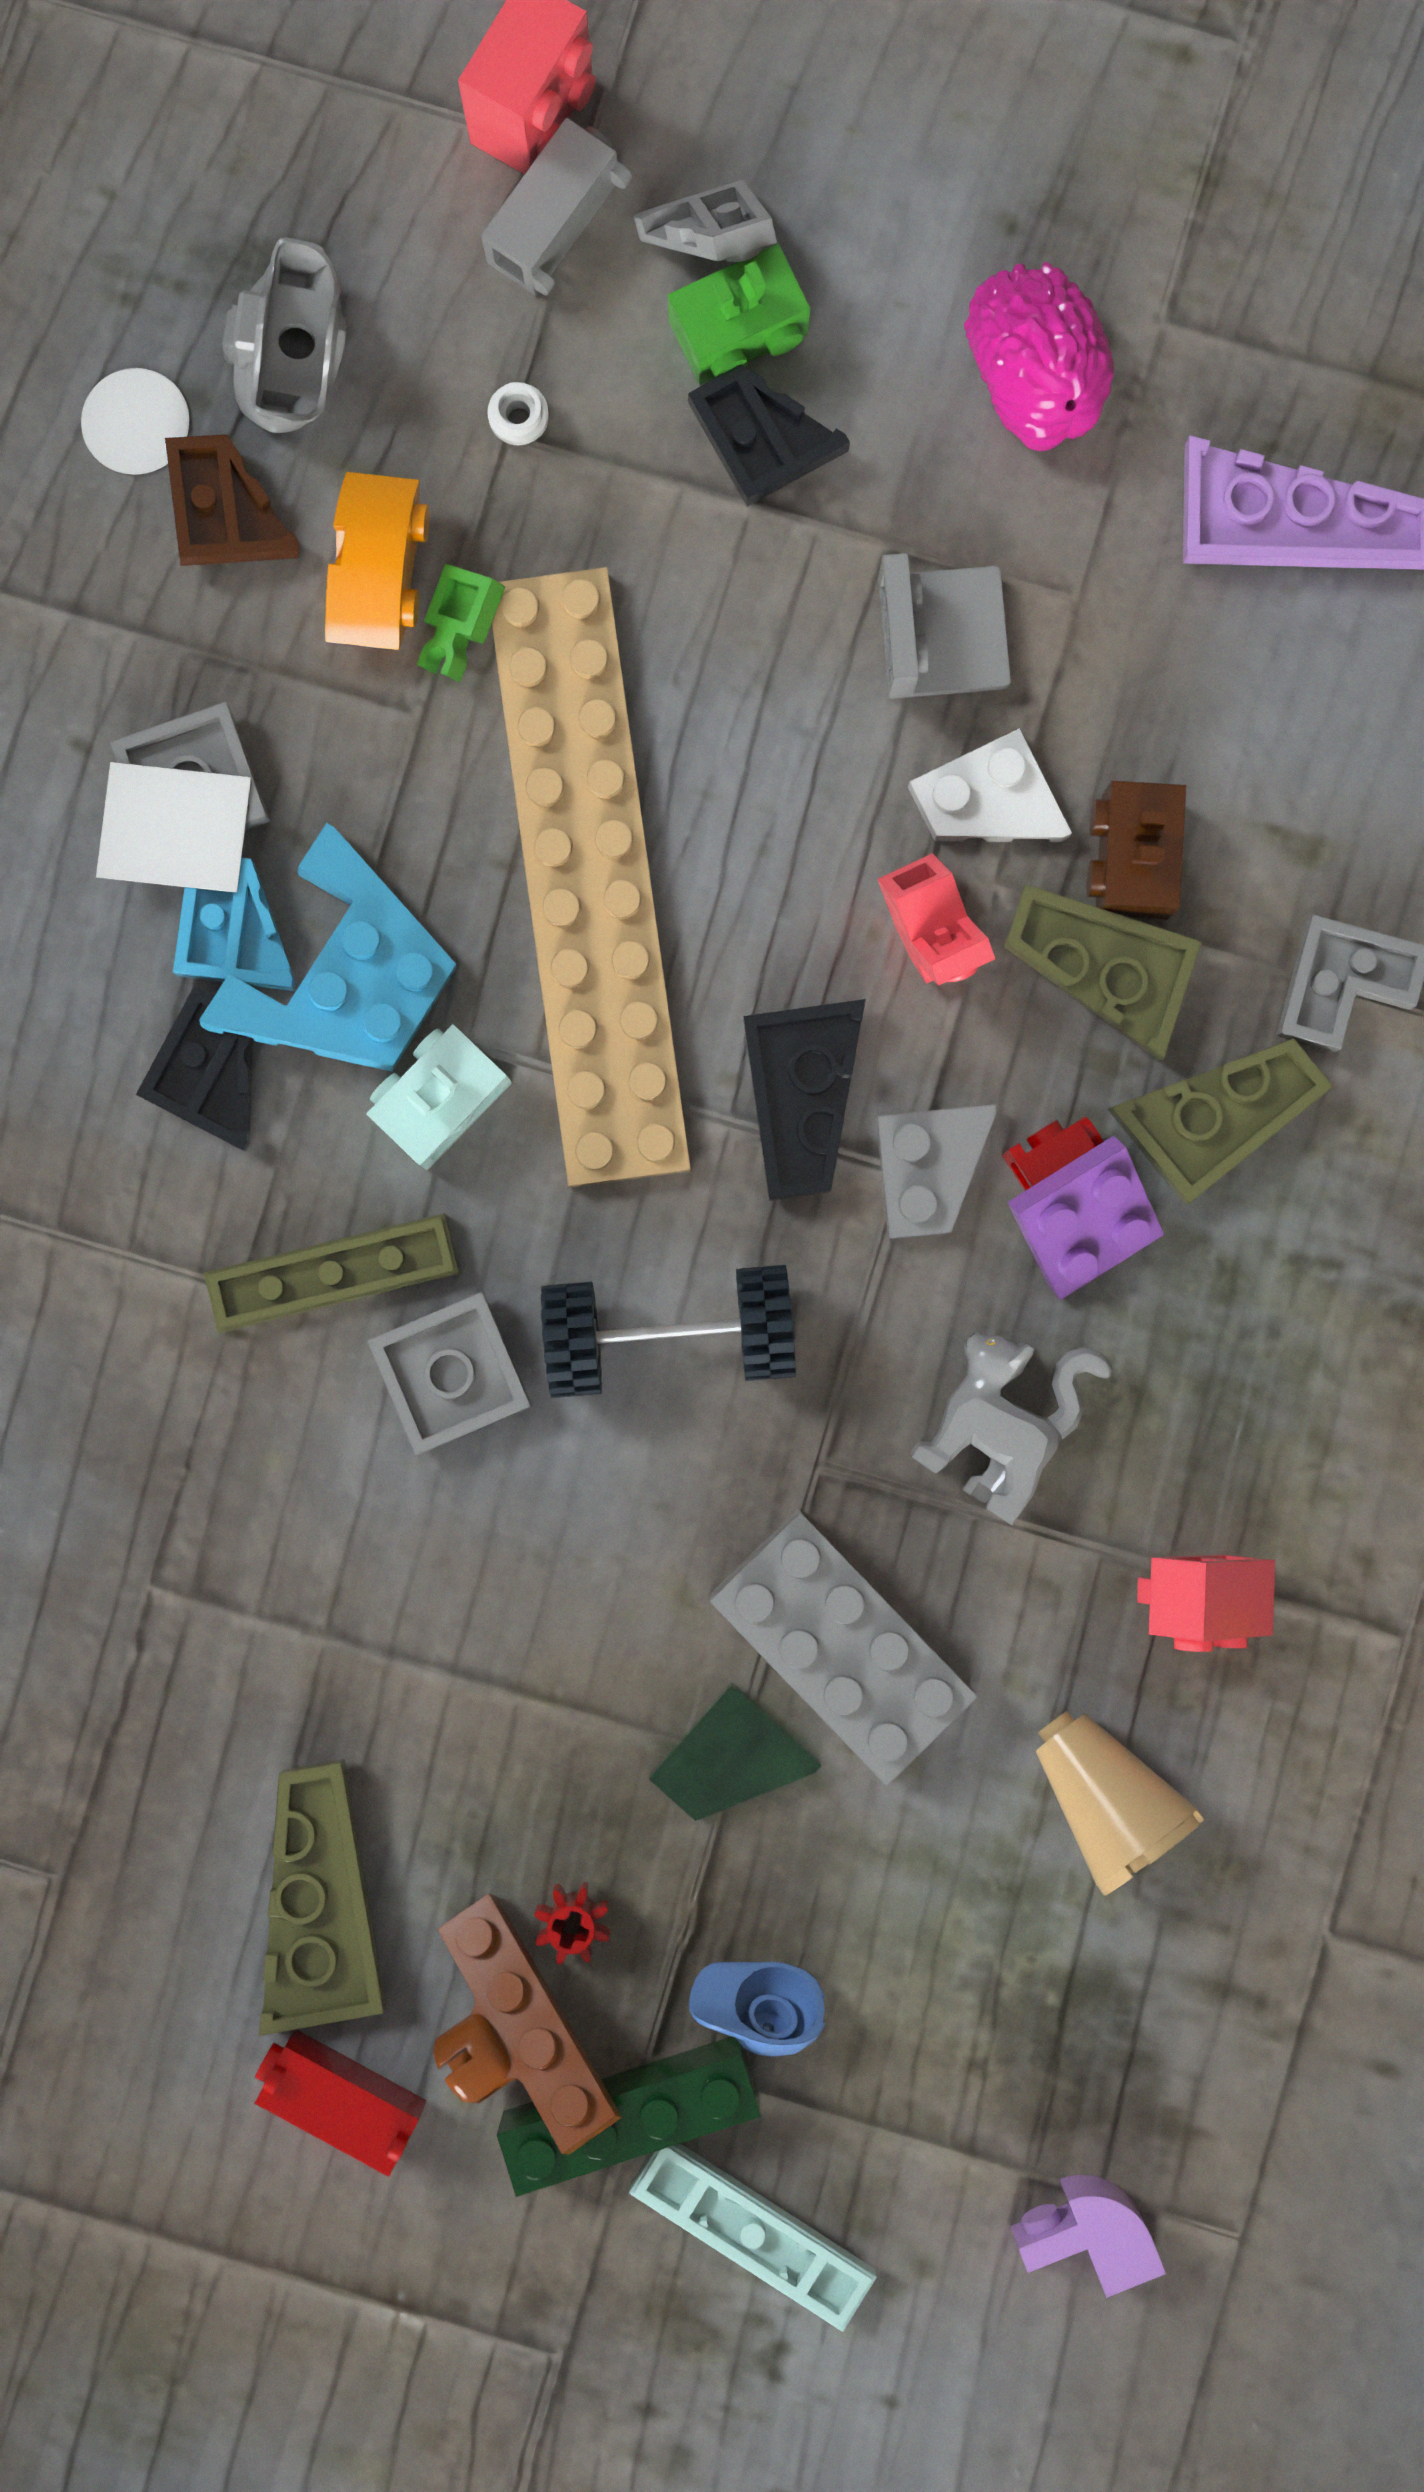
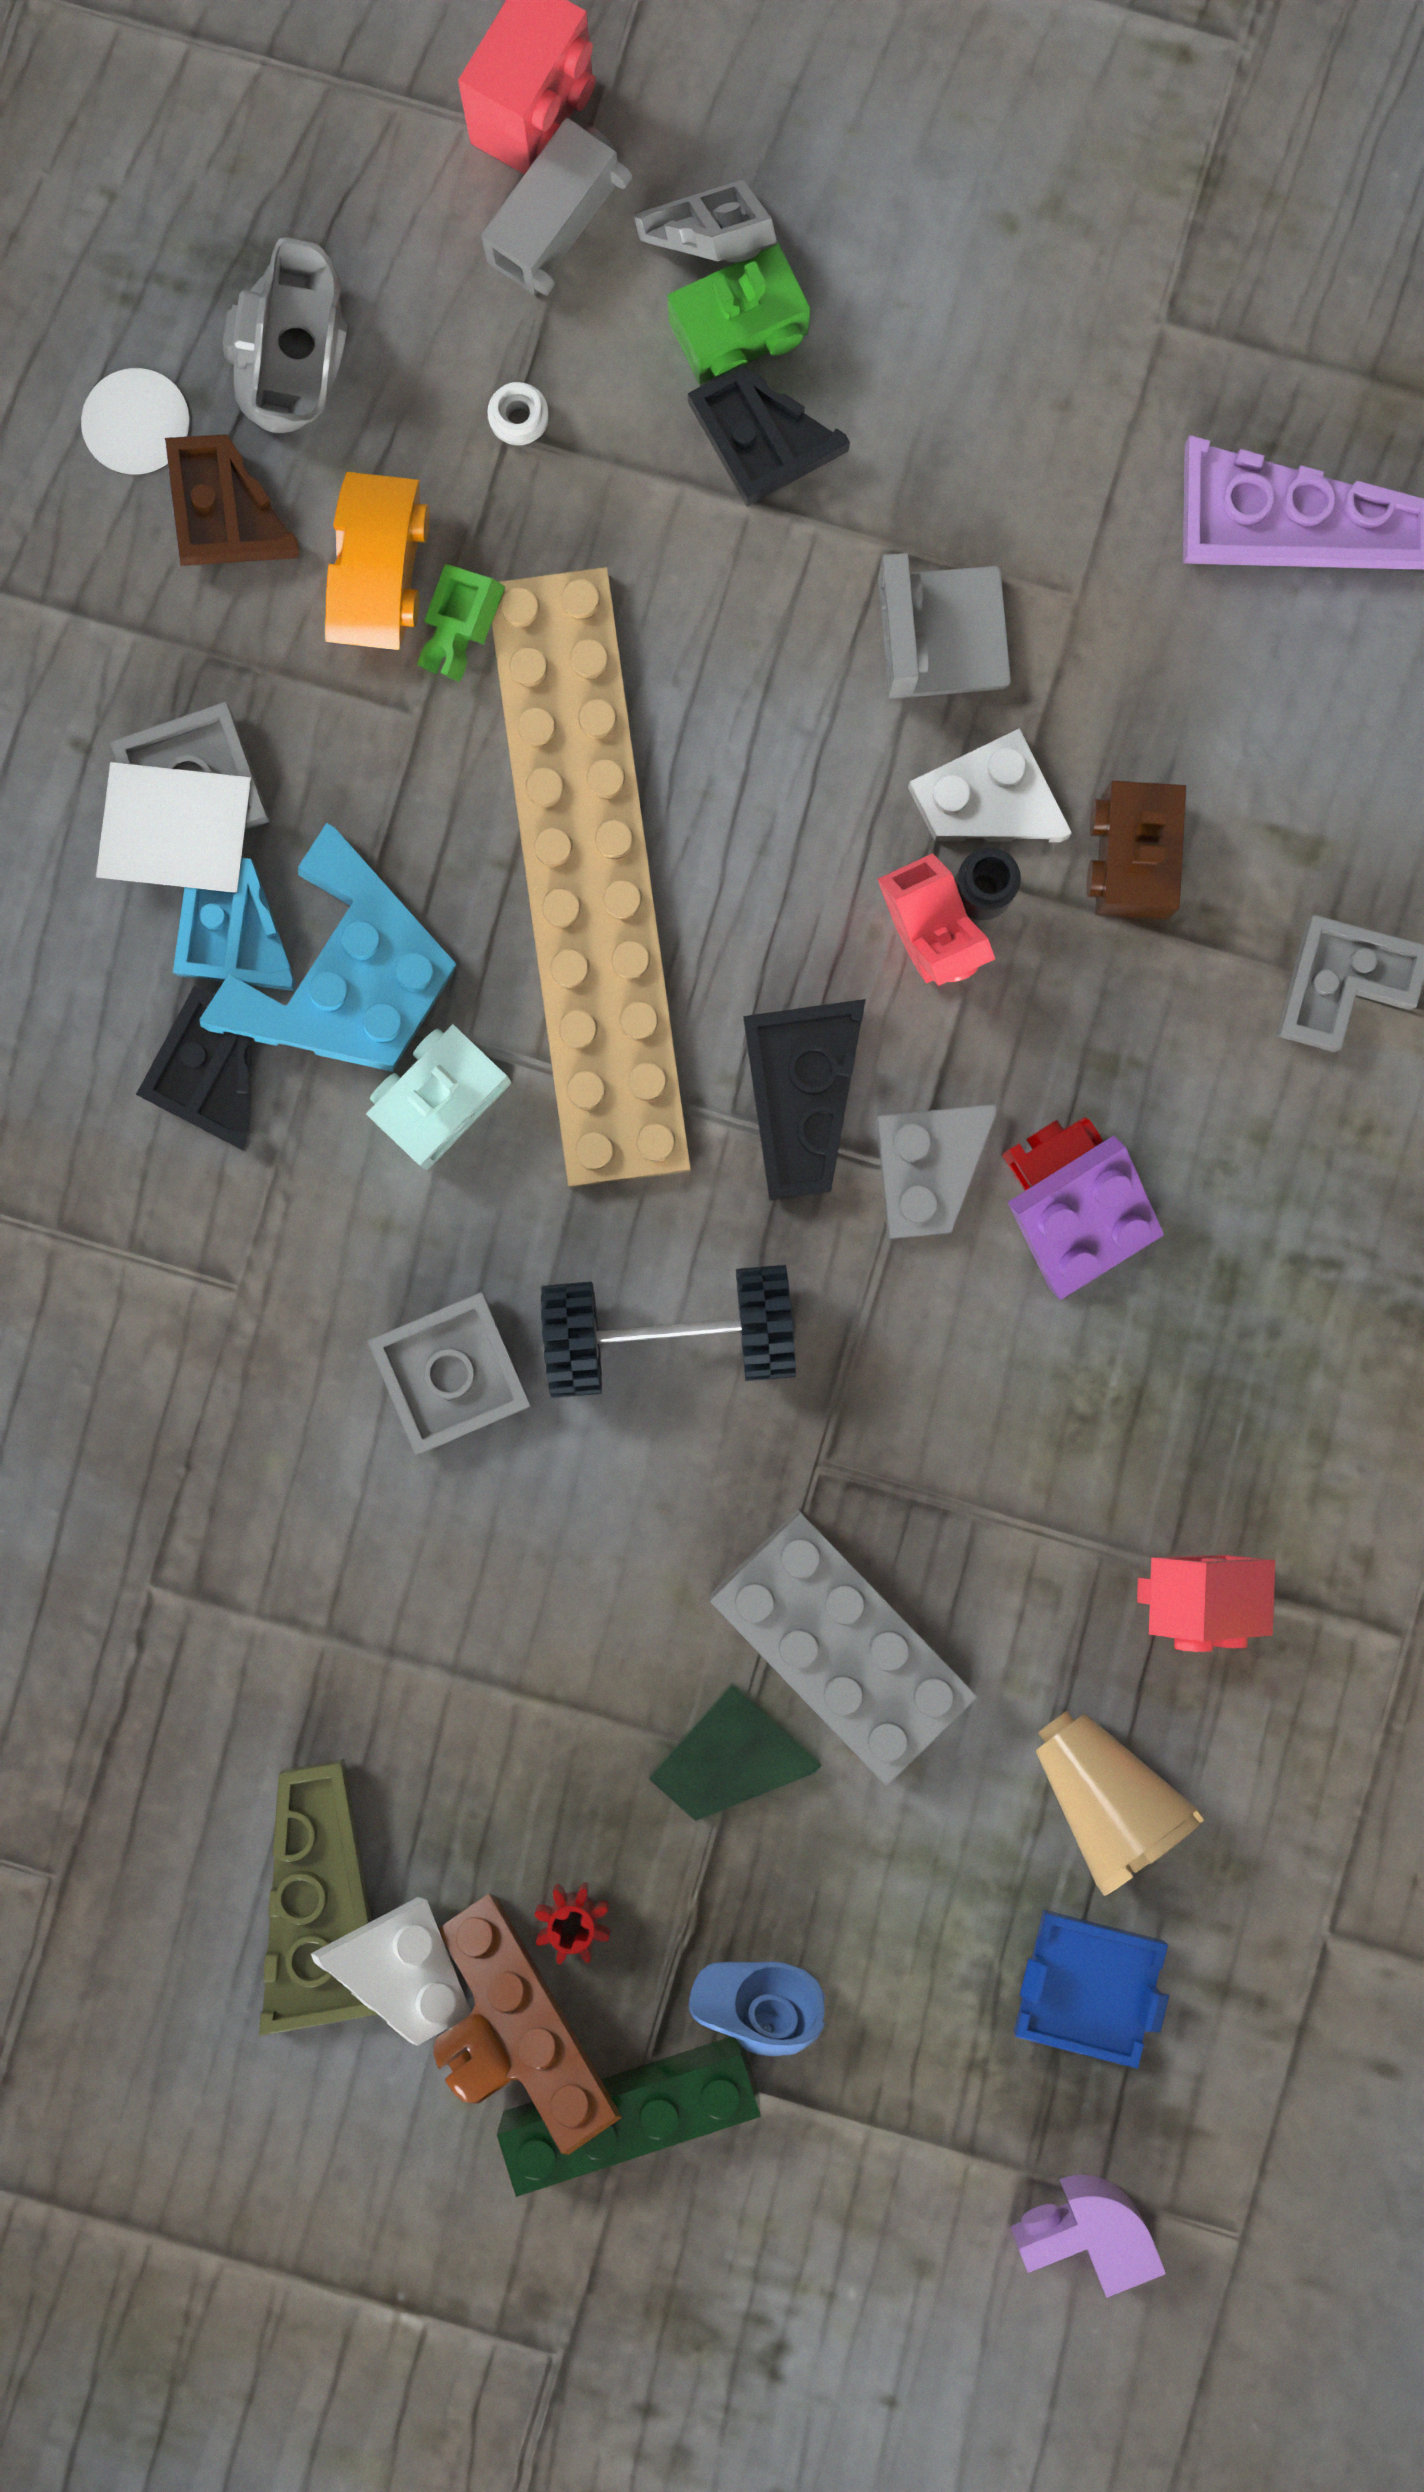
(331, 1273): olive tile -> none
(338, 2101): red brick -> none
(400, 1971): none -> white wing
(754, 2233): light aqua plate -> none
(997, 869): none -> black brick
(1005, 1432): light grey animal -> none
(1040, 354): dark pink hair -> none
(1092, 1989): none -> blue piece
(1107, 962): olive wing -> none
(1221, 1116): olive wing -> none

